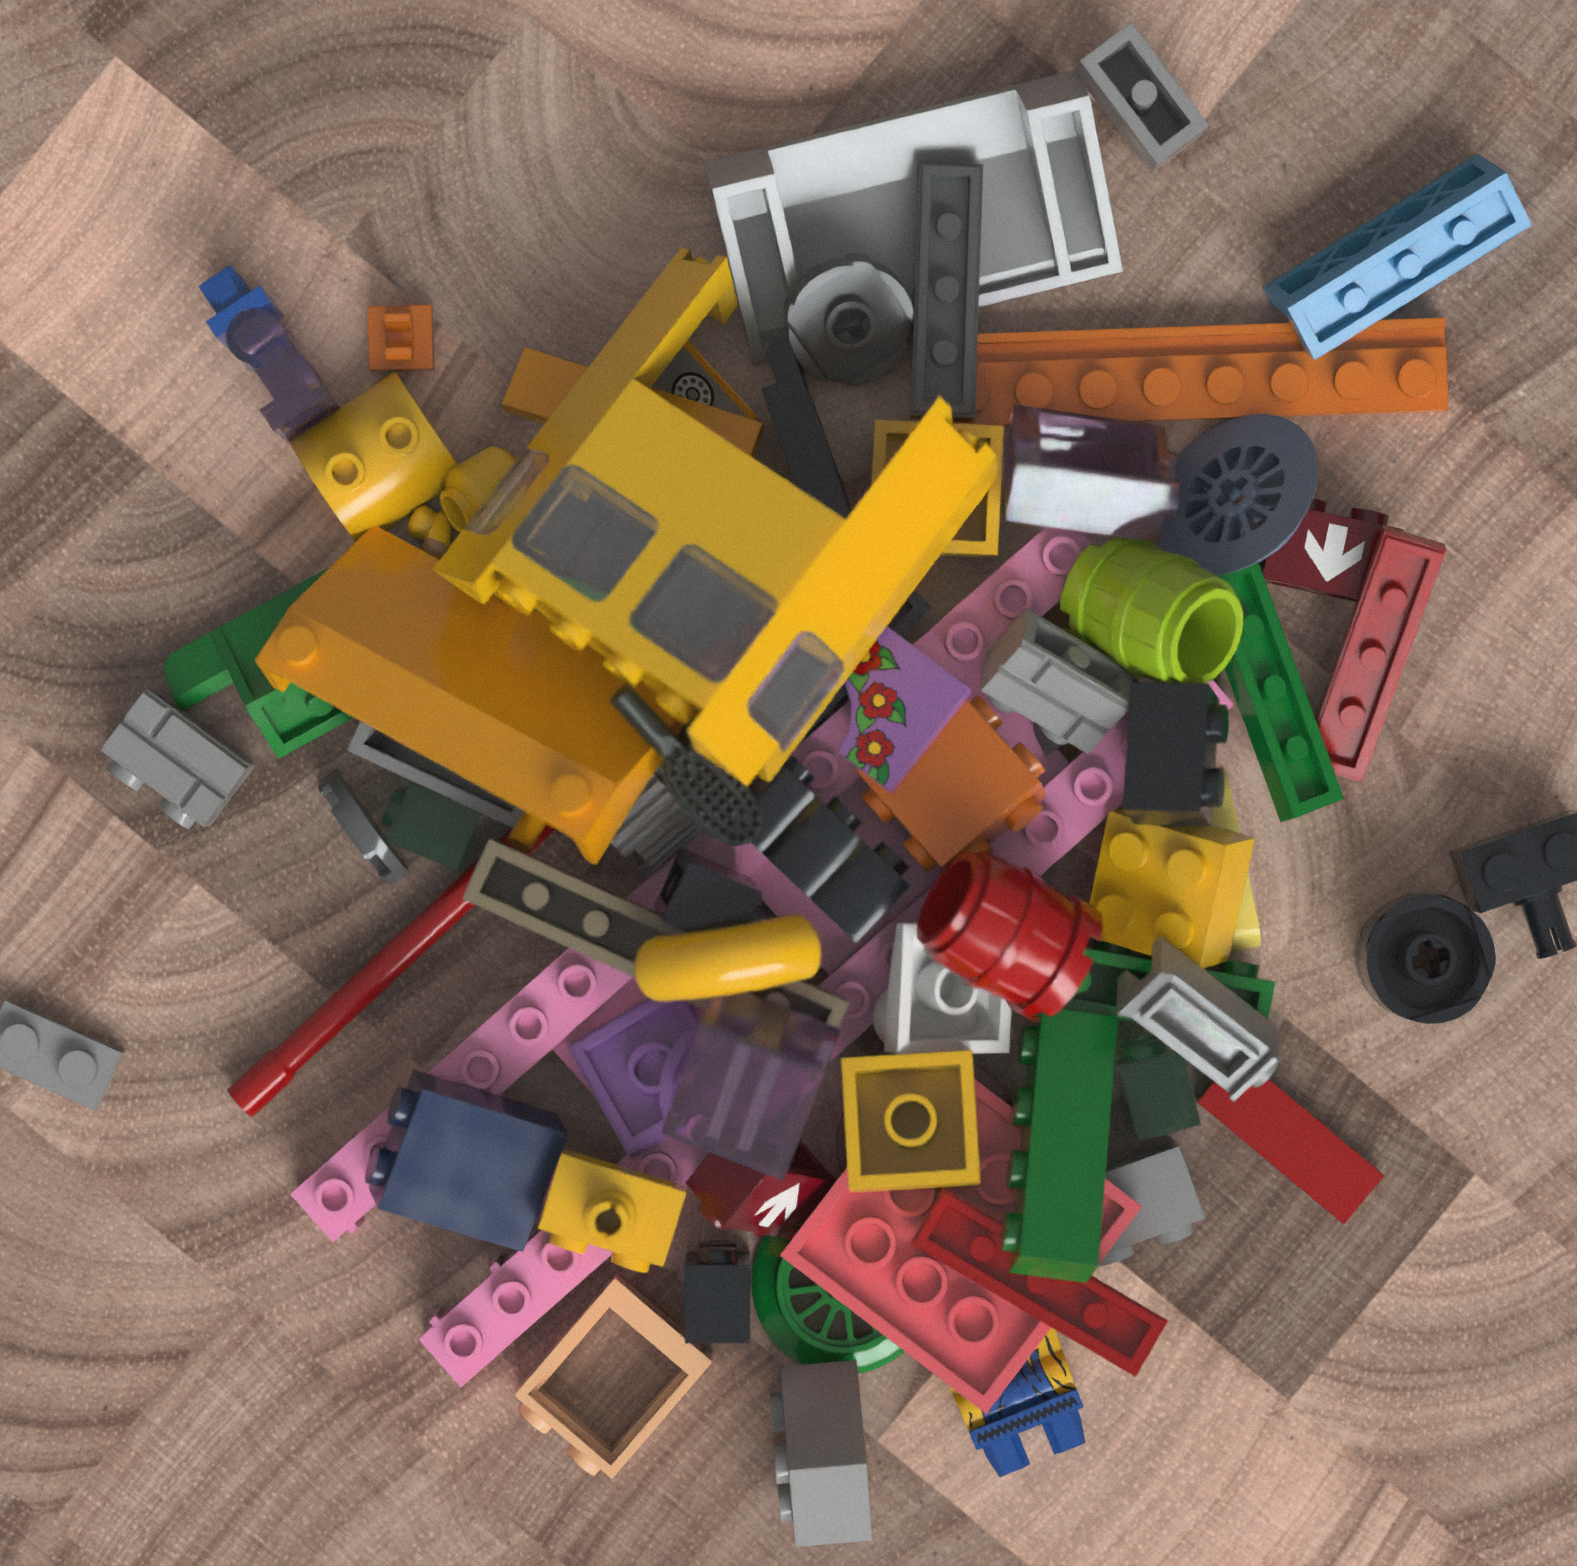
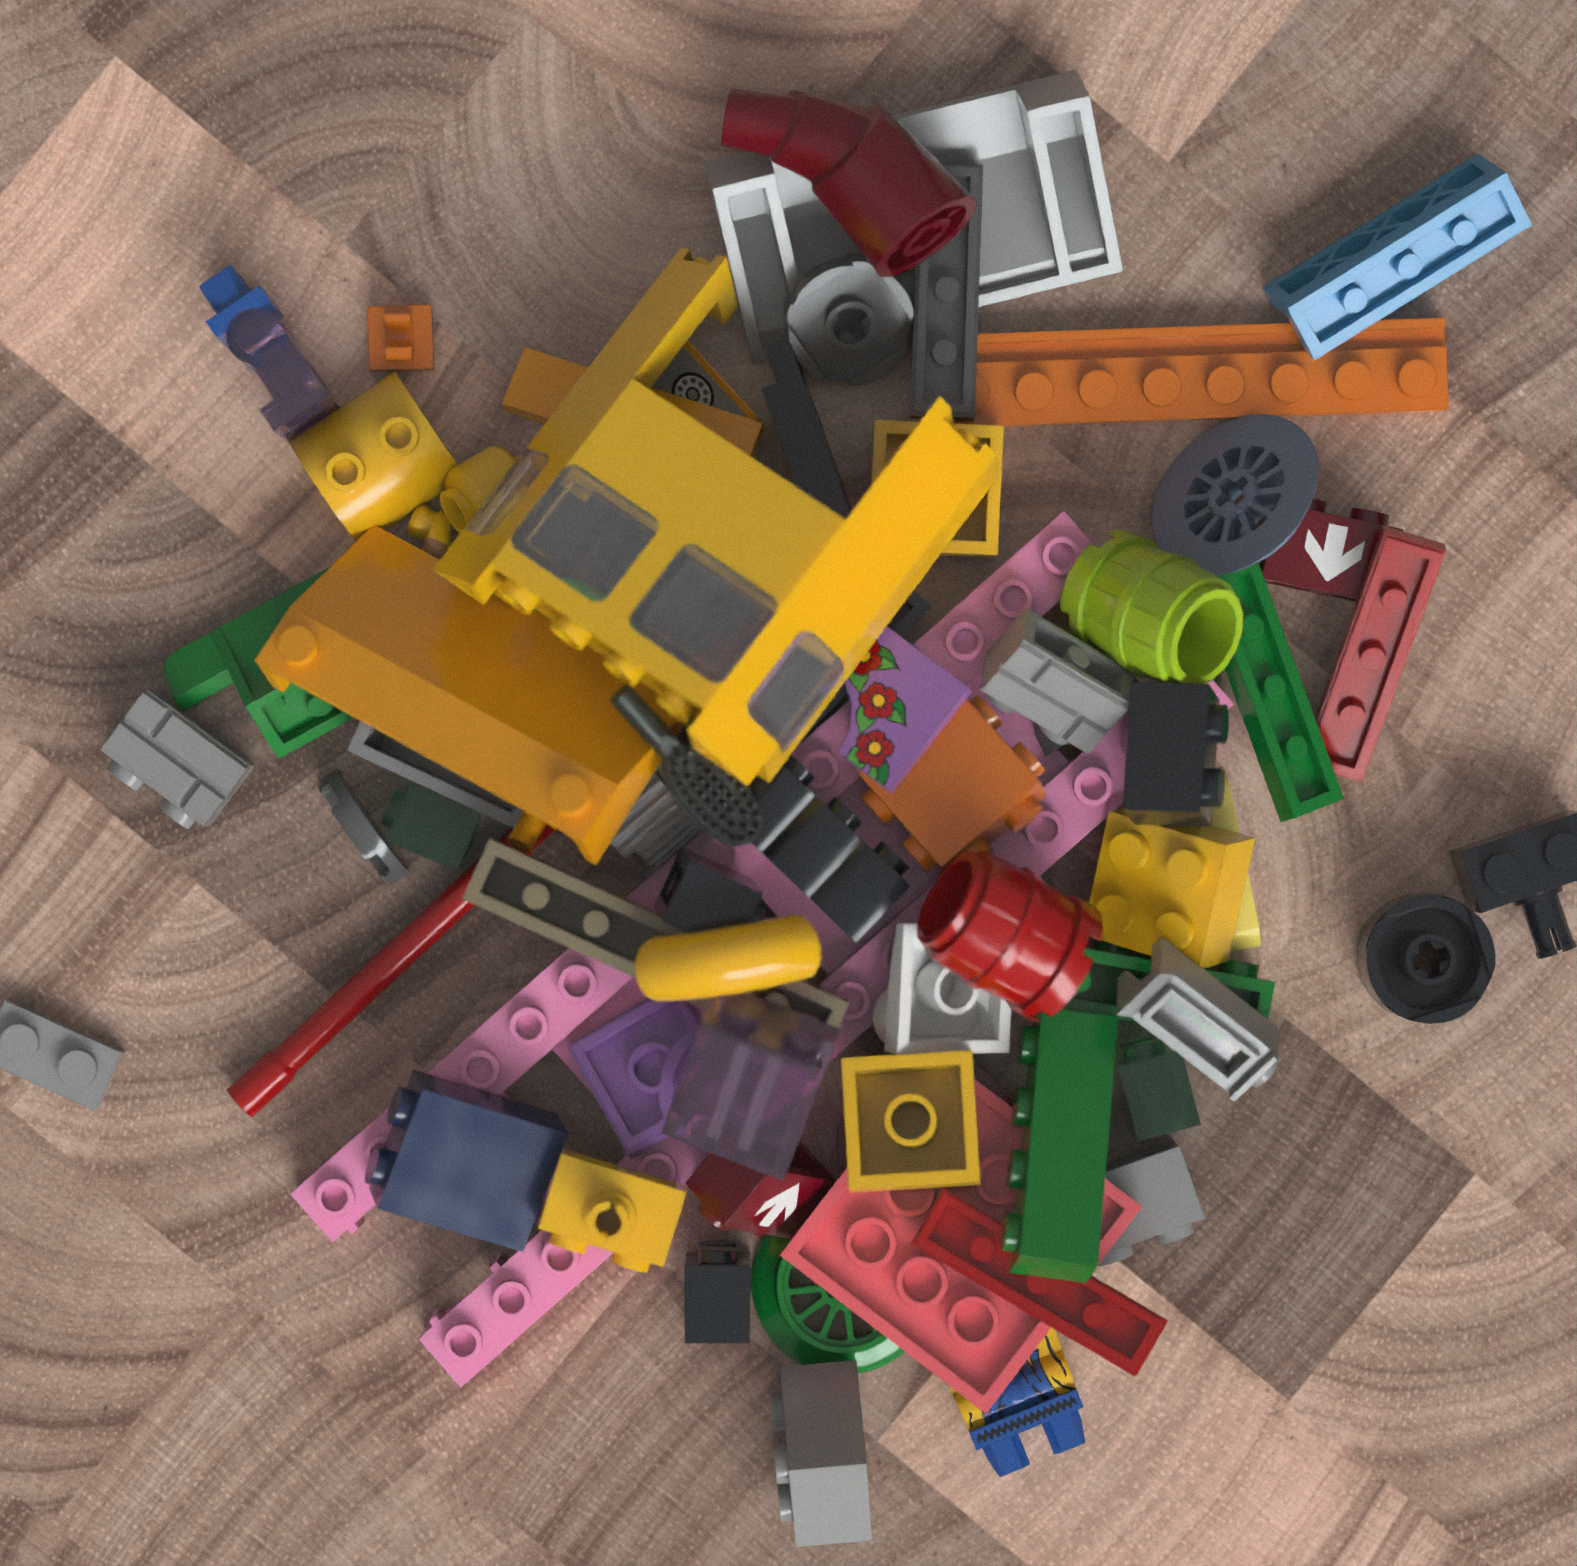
(658, 1328): light nougat window -> none
(862, 169): none -> dark red piece
(1089, 474): clear purple window -> none
(1141, 97): light grey brick -> none
(1296, 1145): red tile -> none

